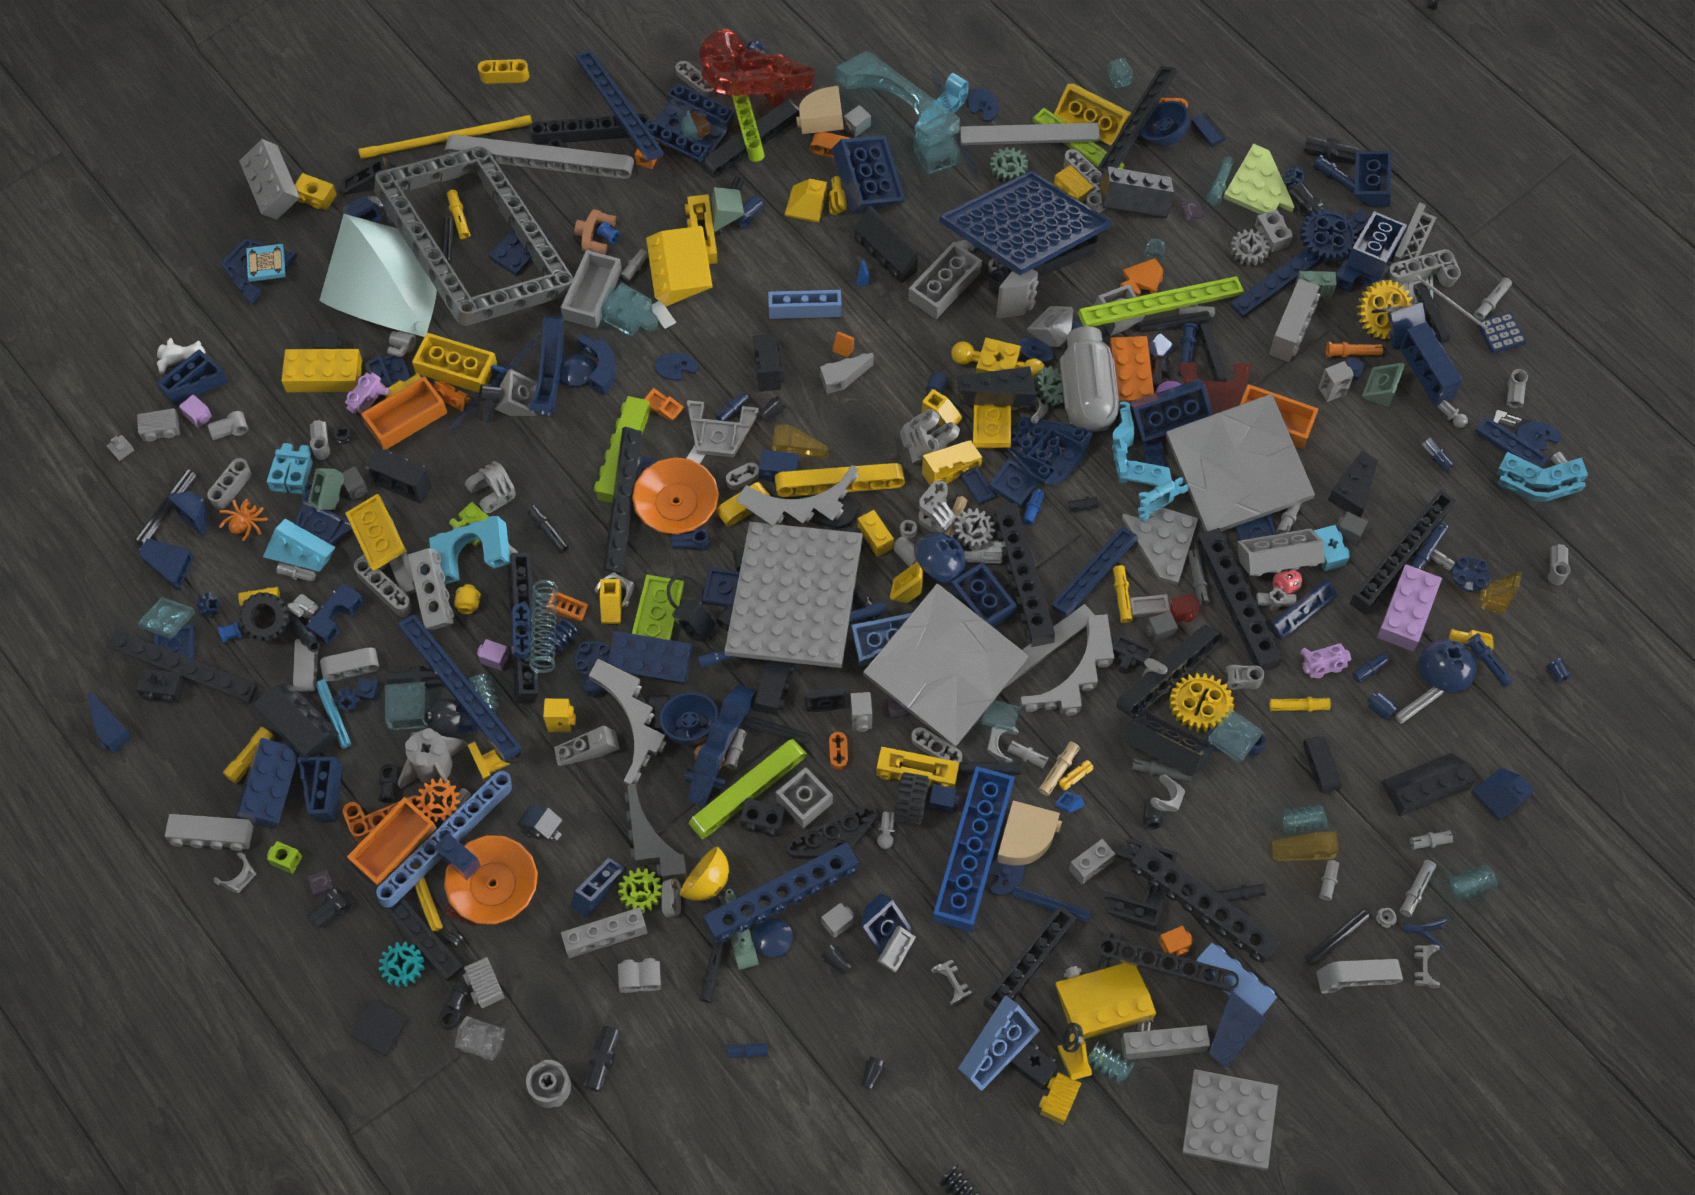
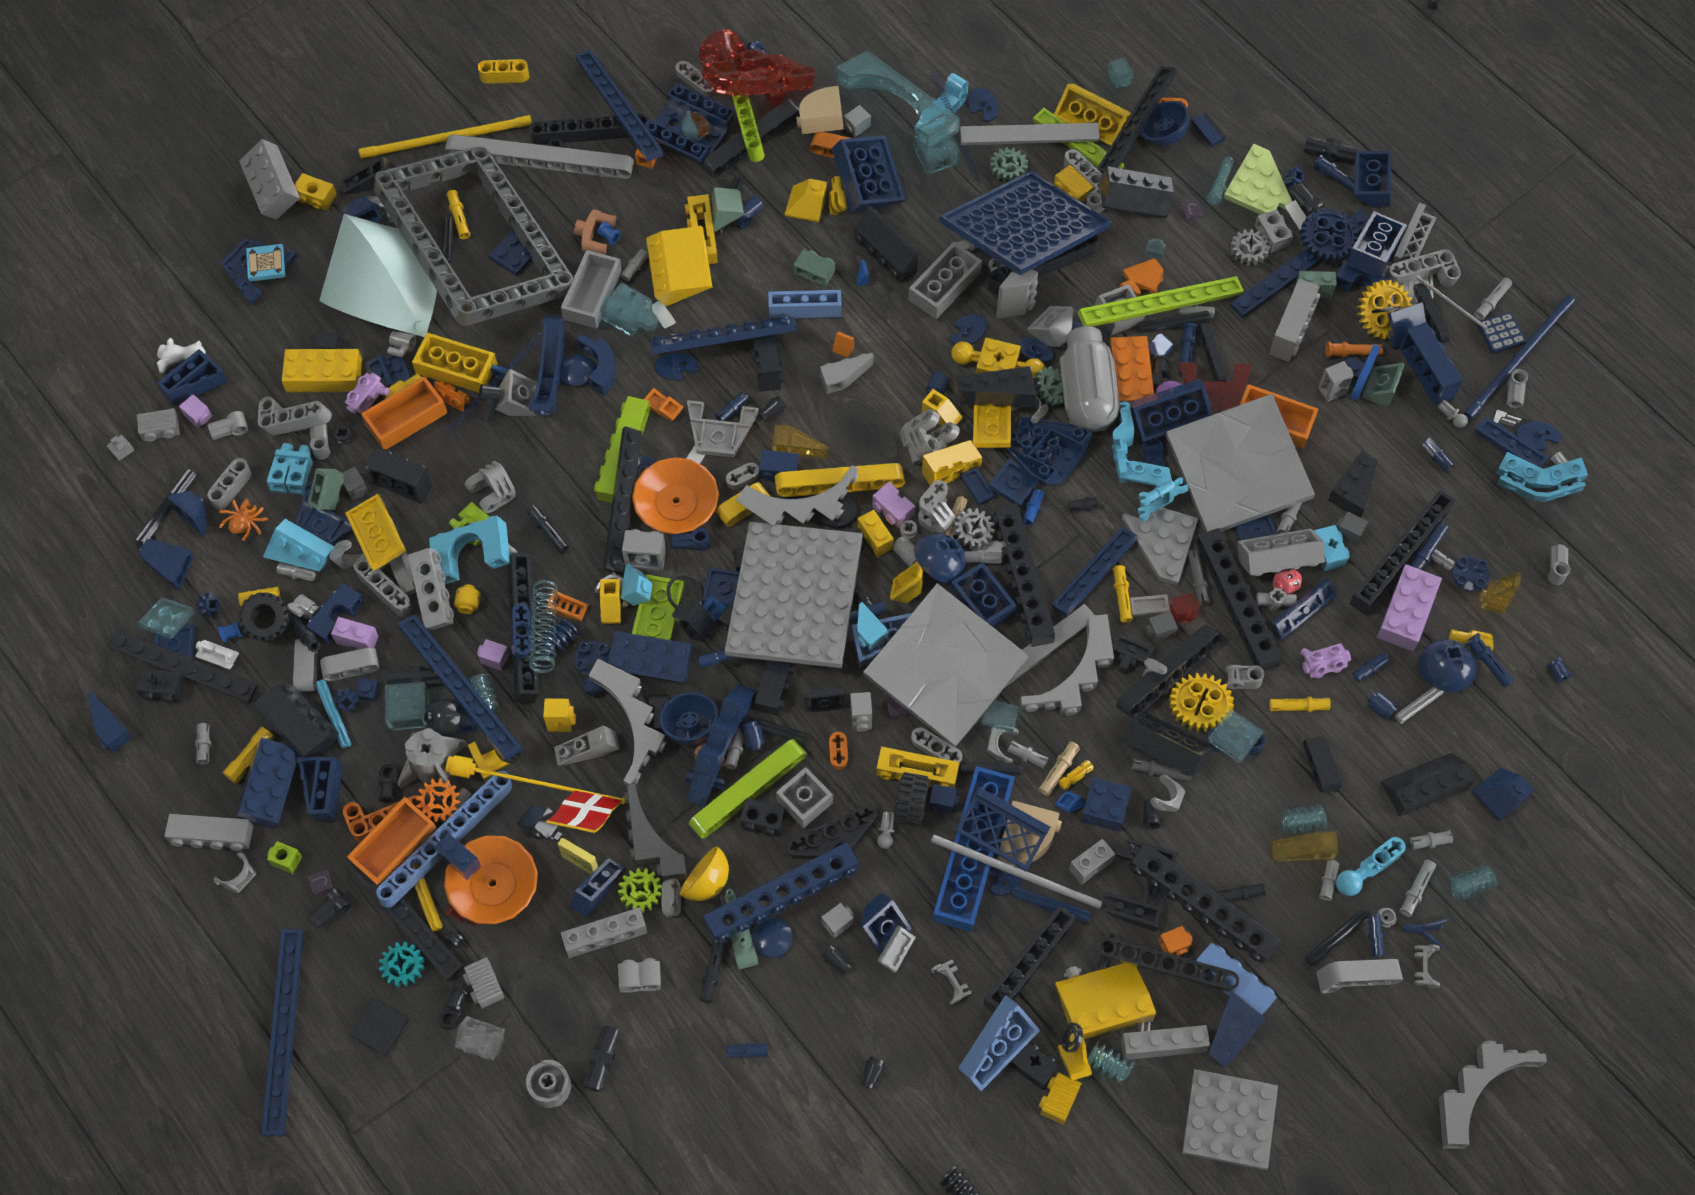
(202, 743): none -> light grey pin
(216, 654): none -> white hinge
(278, 421): none -> light grey beam
(282, 1033): none -> dark blue plate
(343, 560): none -> light grey helmet
(354, 634): none -> lavender brick
(577, 856): none -> light yellow tile
(579, 810): none -> flag
(635, 586): none -> medium azure slope
(644, 549): none -> light grey brick
(714, 607): none -> blue slope
(730, 333): none -> dark blue plate
(752, 735): none -> dark blue brick
(814, 267): none -> sand green brick
(869, 629): none -> medium azure slope
(892, 505): none -> lavender brick
(972, 326): none -> dark blue piece
(1011, 813): none -> dark blue fence
(1016, 871): none -> light grey piece
(1106, 804): none -> dark blue brick
(1296, 213): none -> white sticker
(1351, 882): none -> medium azure beam
(1365, 373): none -> blue tile
(1376, 935): none -> dark blue pin
(1457, 1107): none -> light grey arch
(1562, 308): none -> dark blue piece

